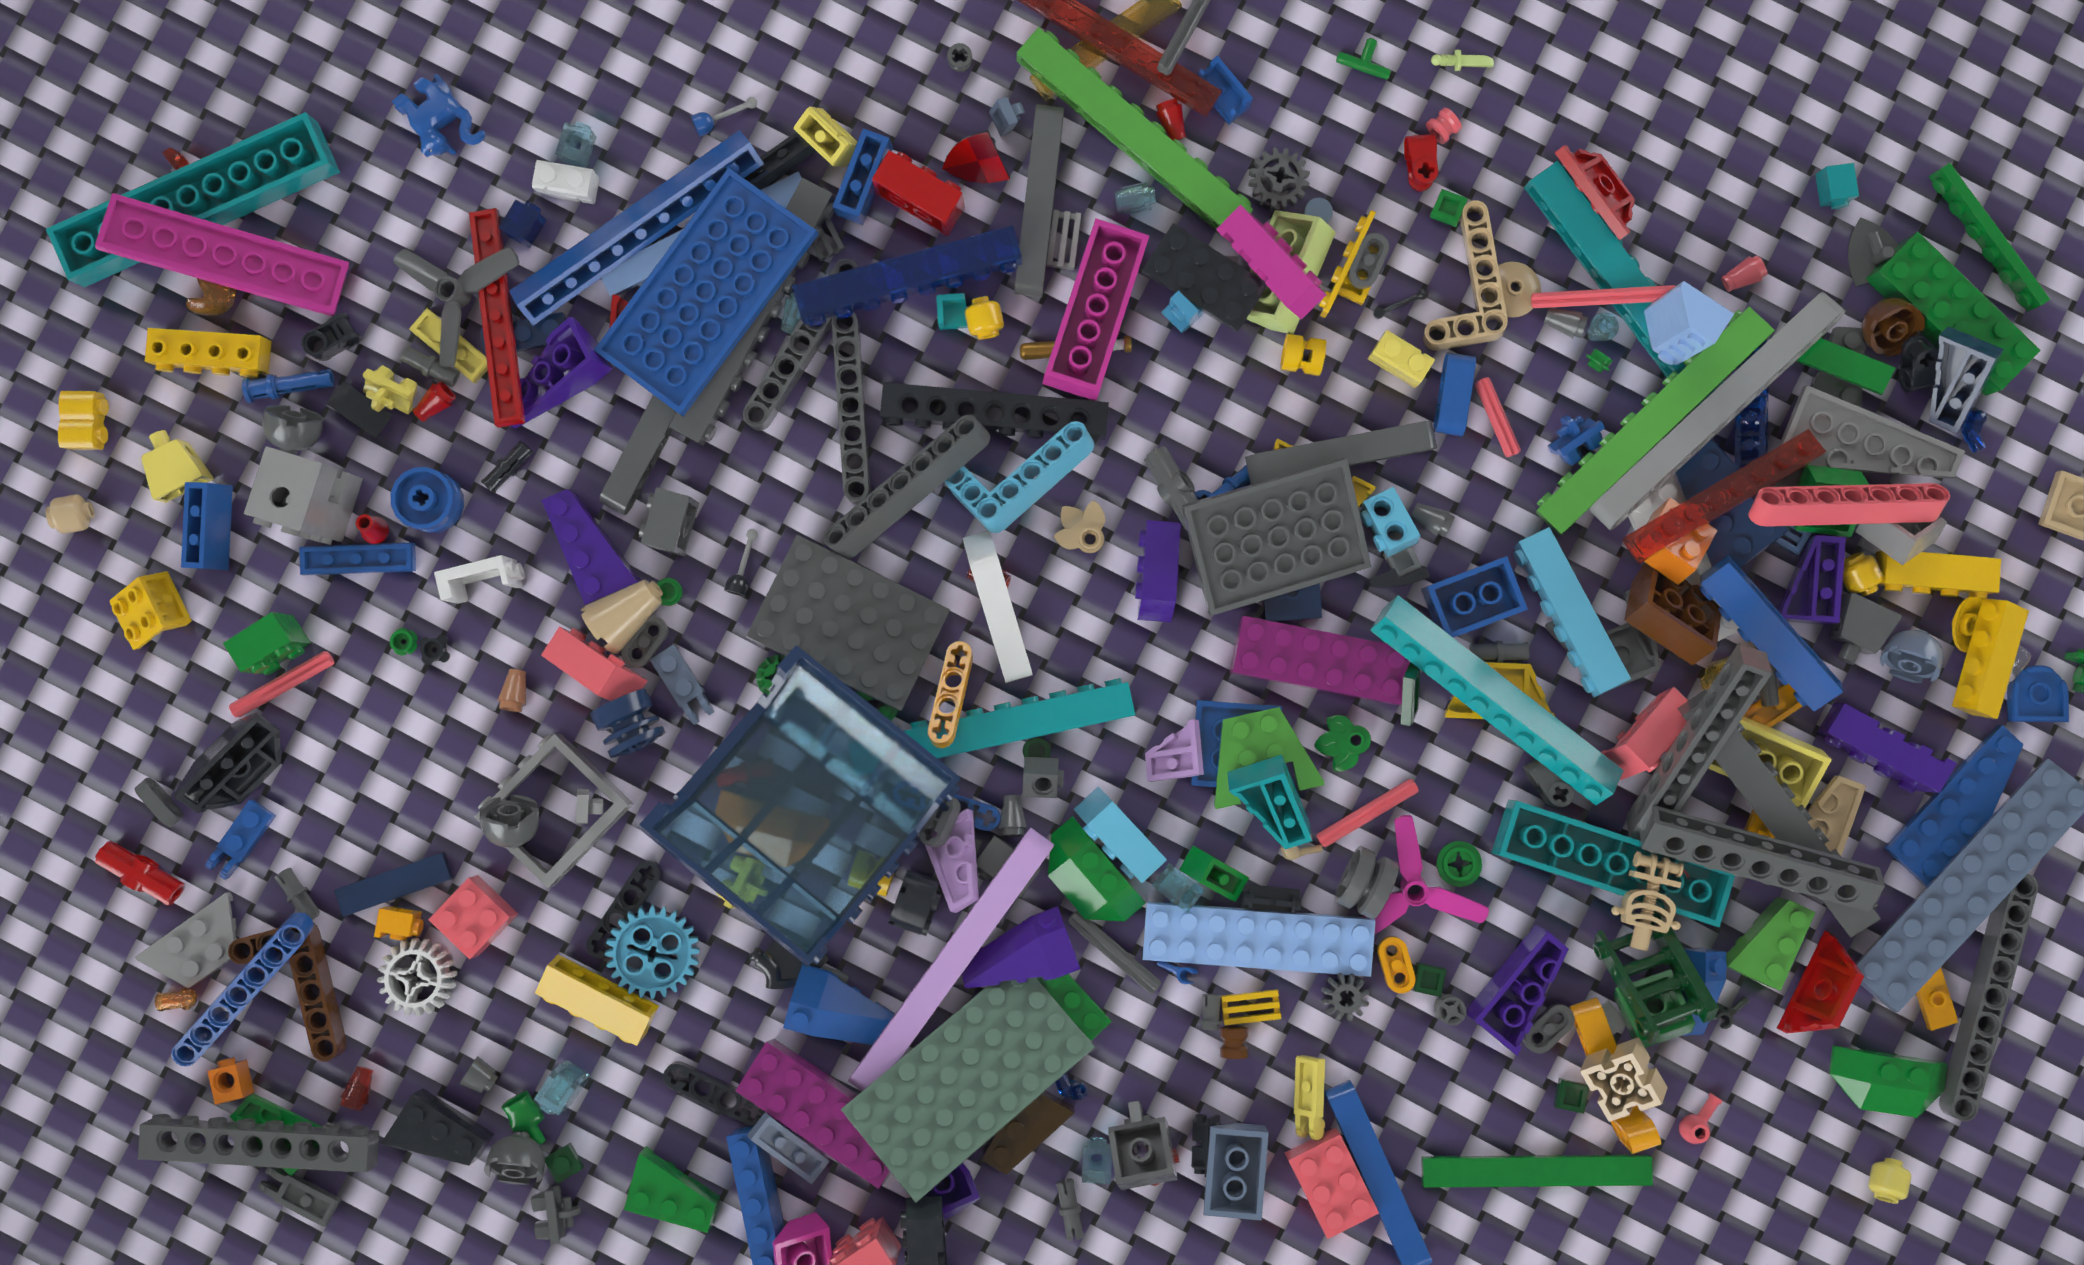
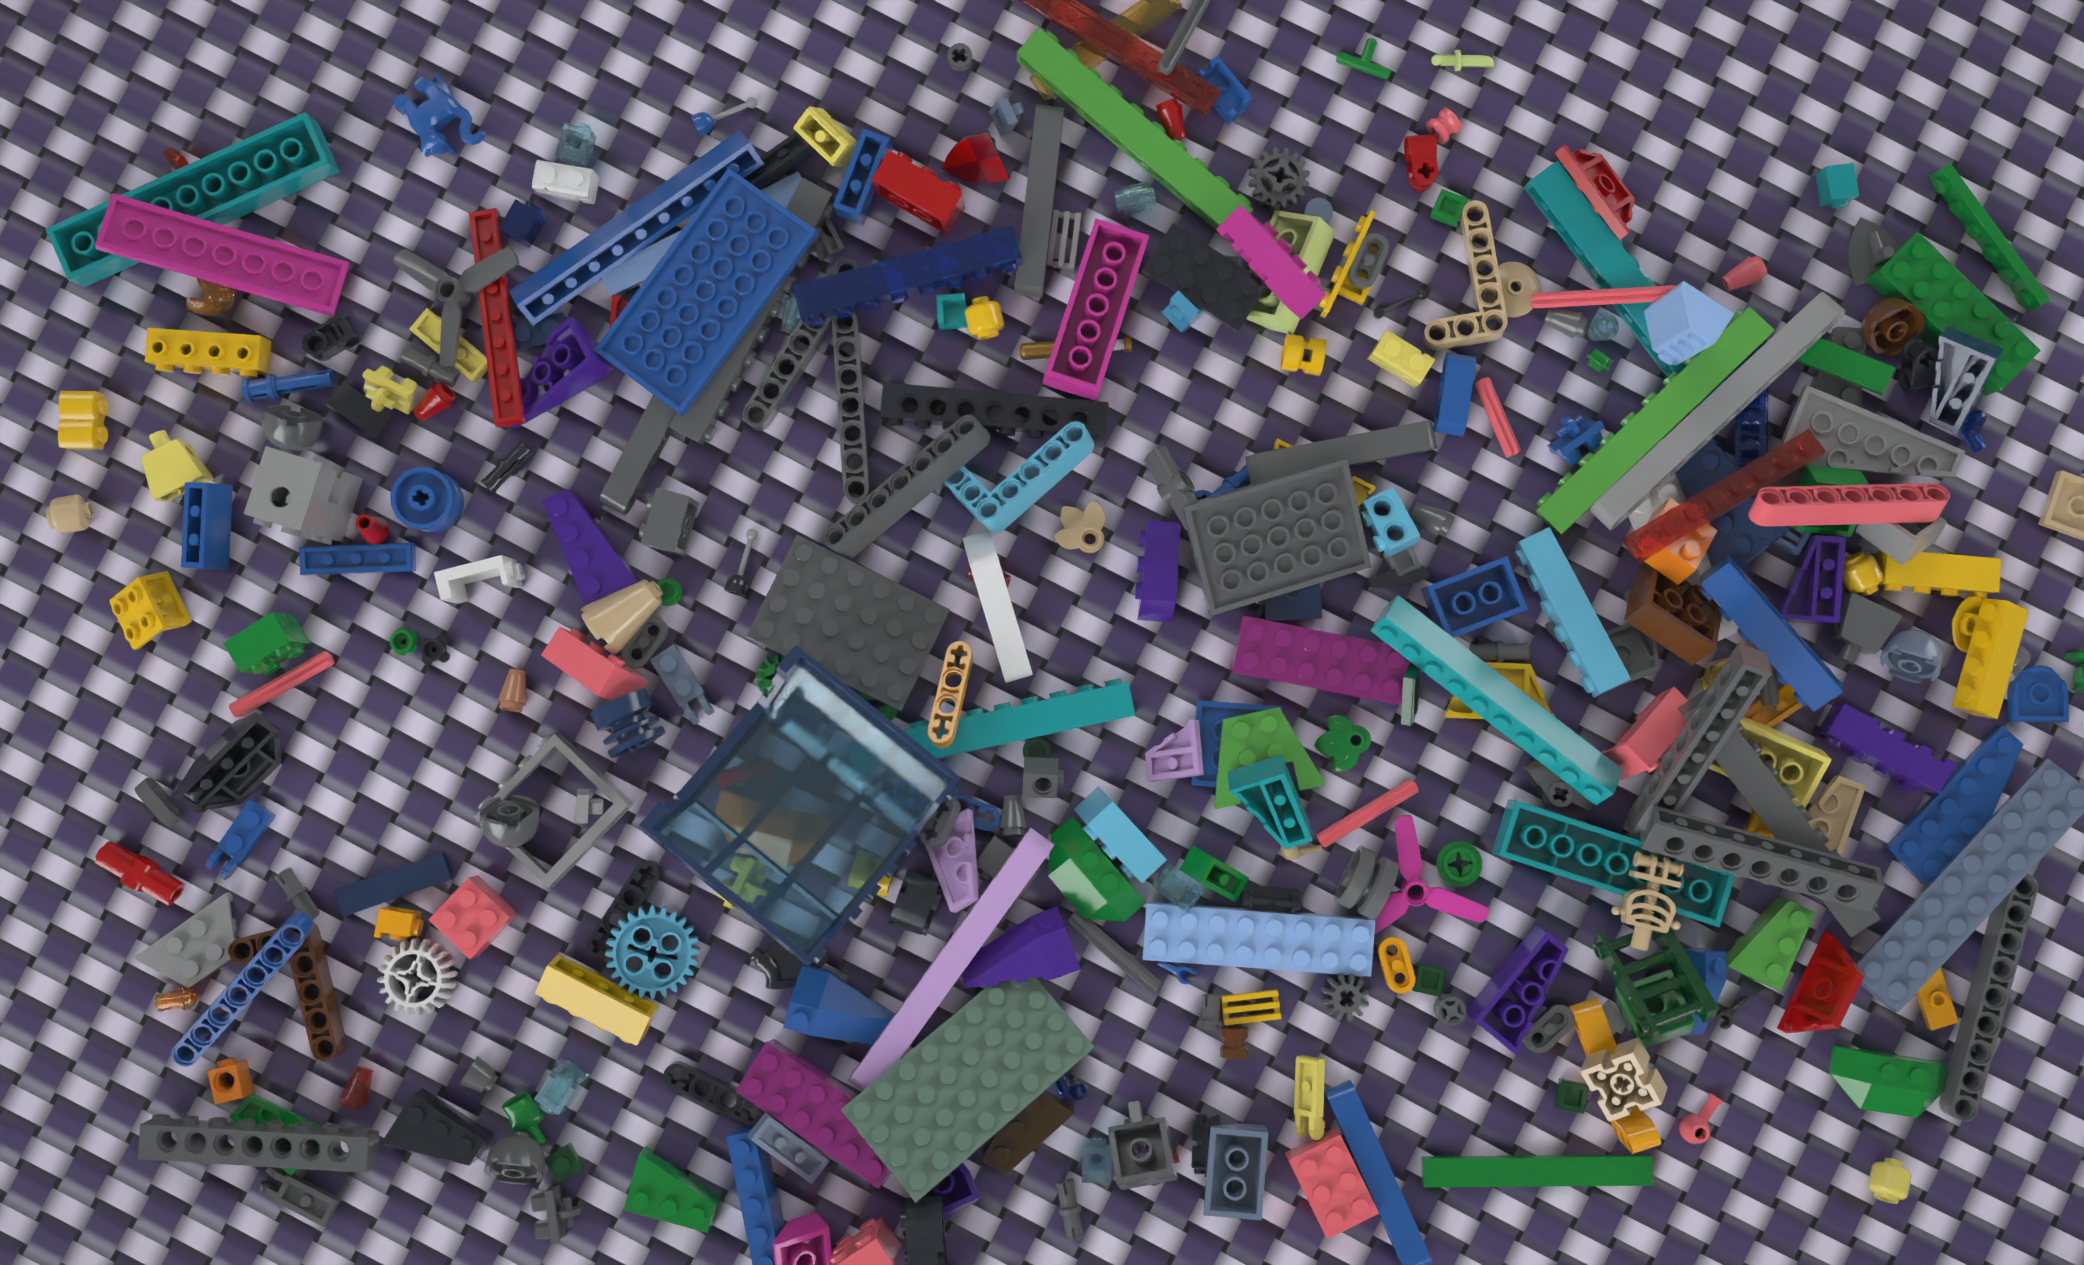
(1077, 1005): green plate -> none

